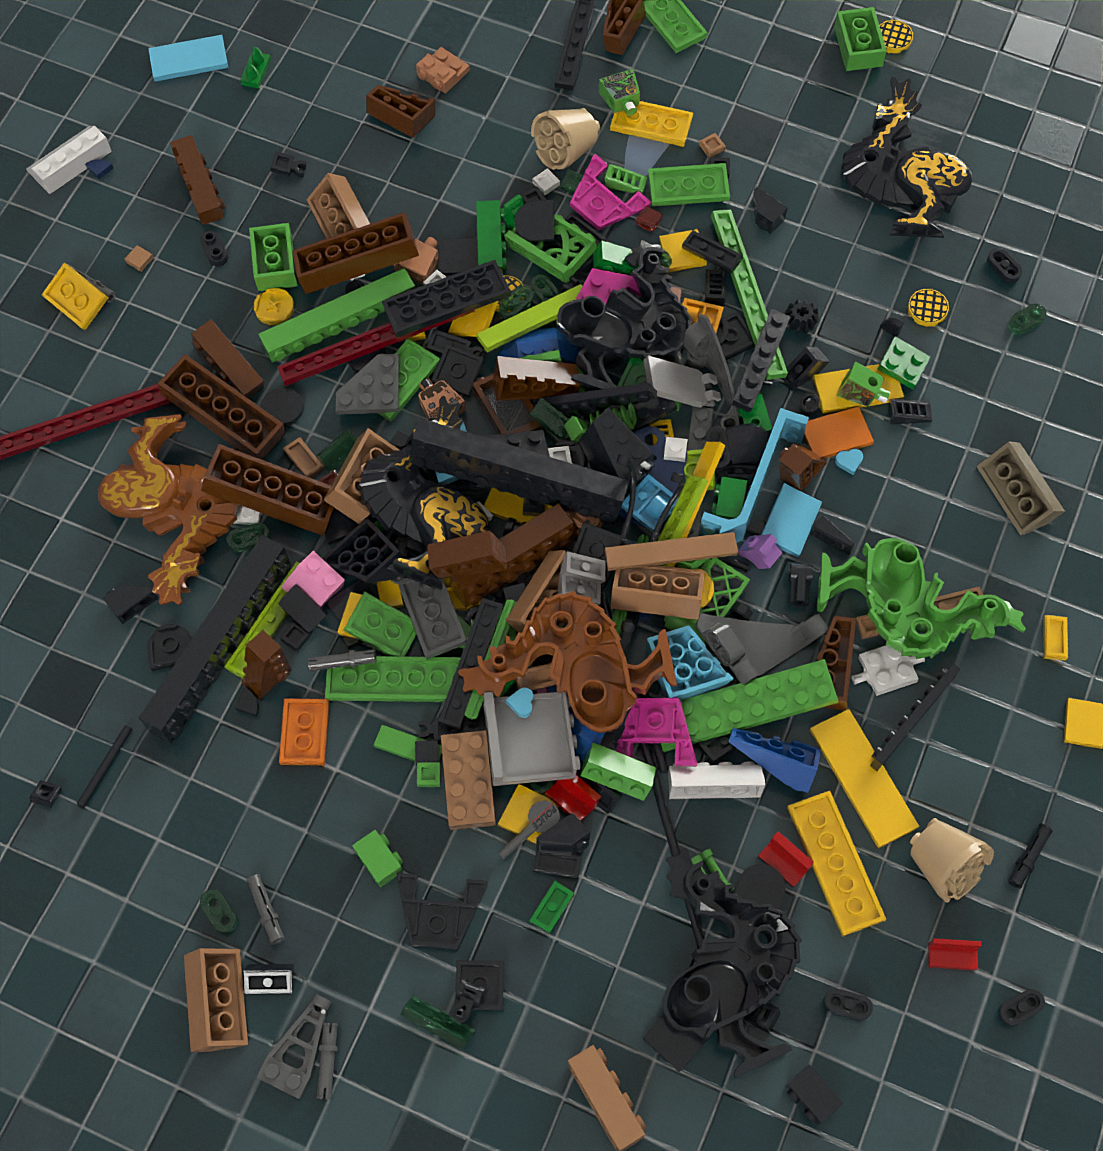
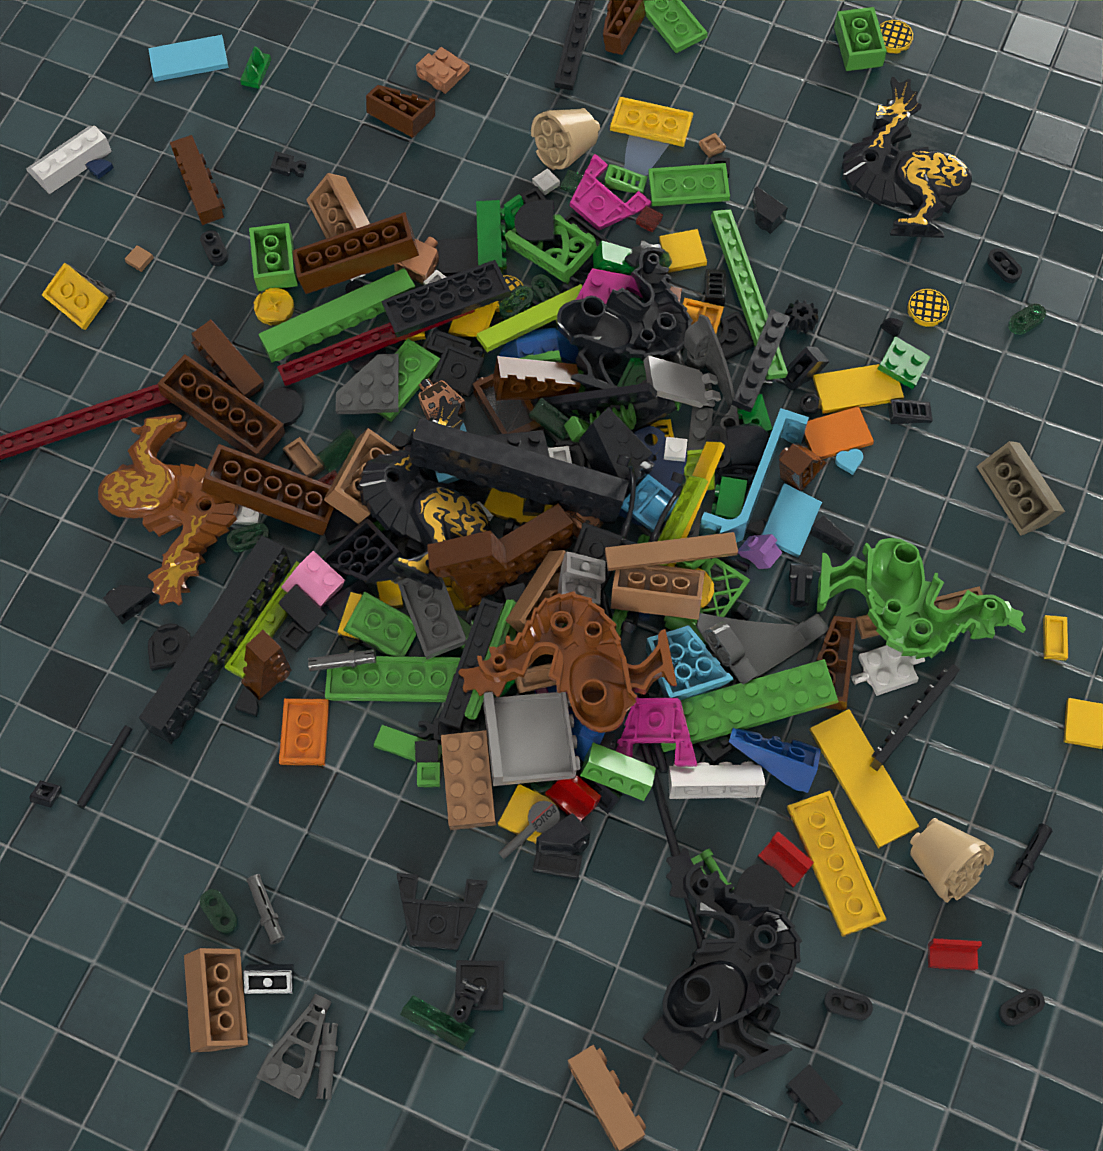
(378, 858): bright green brick -> none
(521, 702): medium azure tile -> none
(552, 907): green plate -> none
(621, 92): torso -> none
(712, 251): black tile -> none
(862, 386): bright green torso -> none

